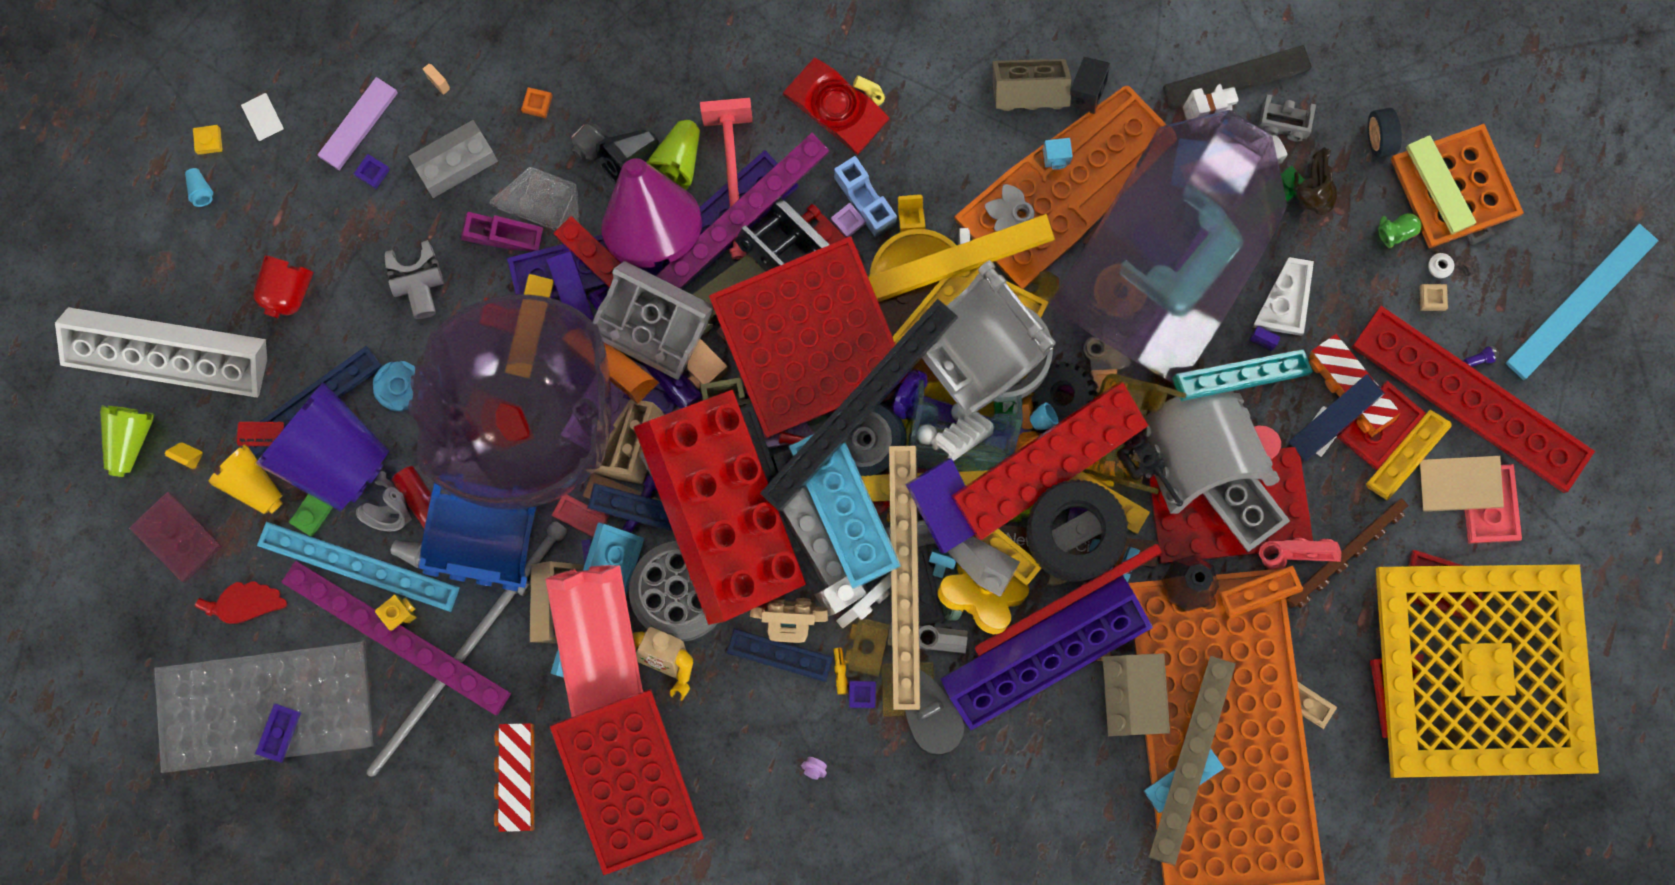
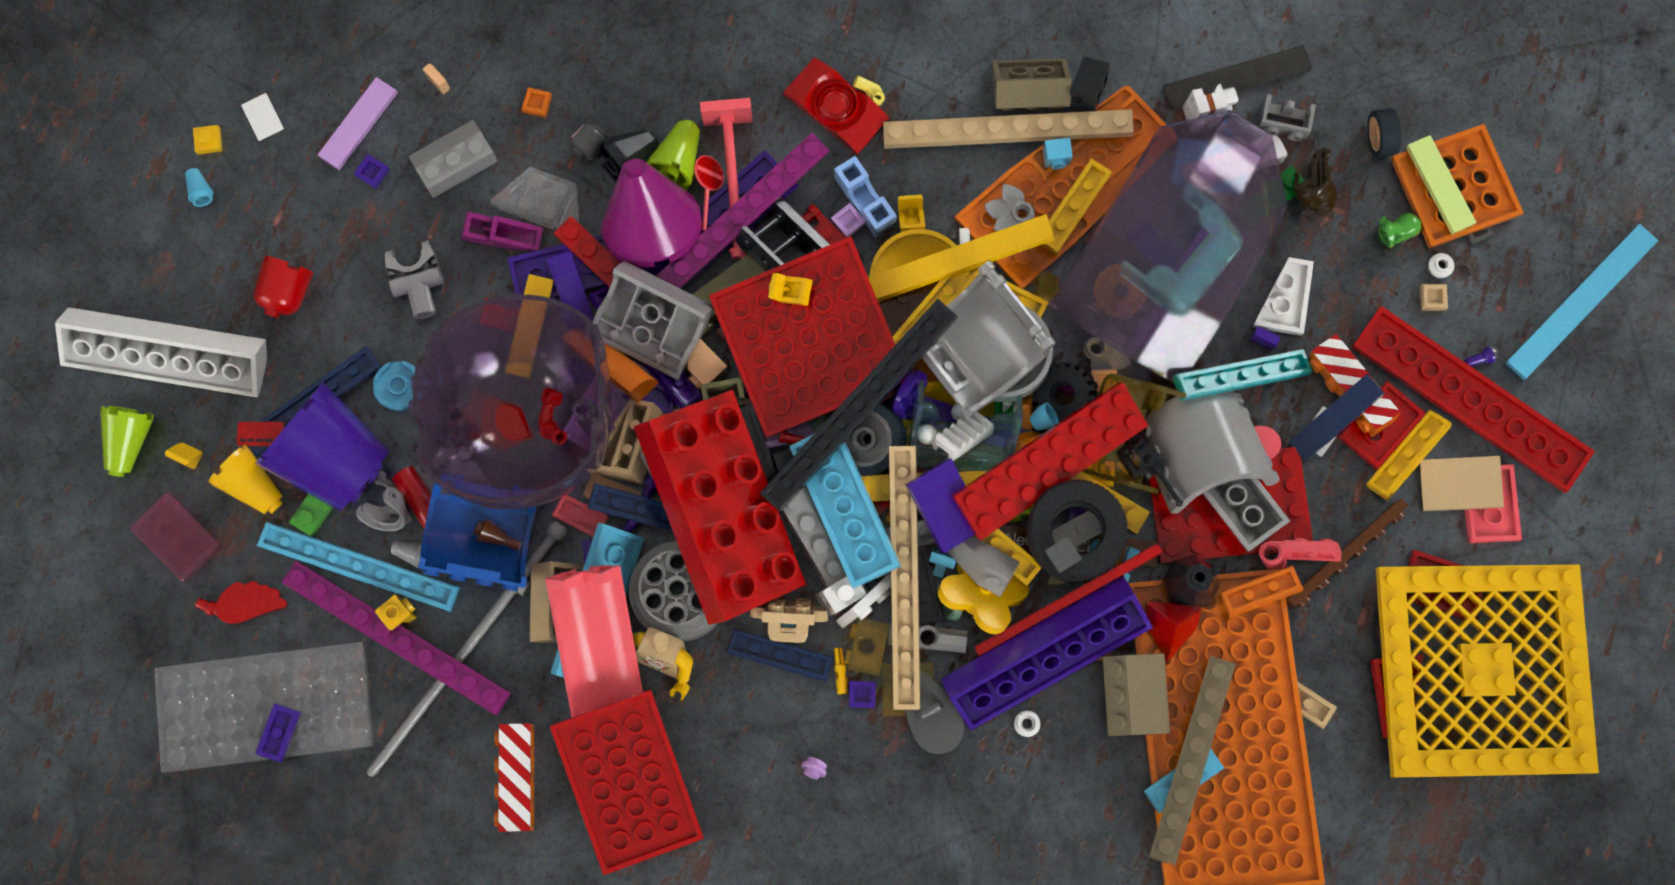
(490, 533): none -> reddish brown cone
(547, 426): none -> red piece
(711, 177): none -> piece
(790, 289): none -> yellow bracket
(1008, 129): none -> tan plate
(1034, 720): none -> white plate
(1063, 555): none -> dark grey tile
(1076, 203): none -> yellow plate
(1171, 625): none -> red slope

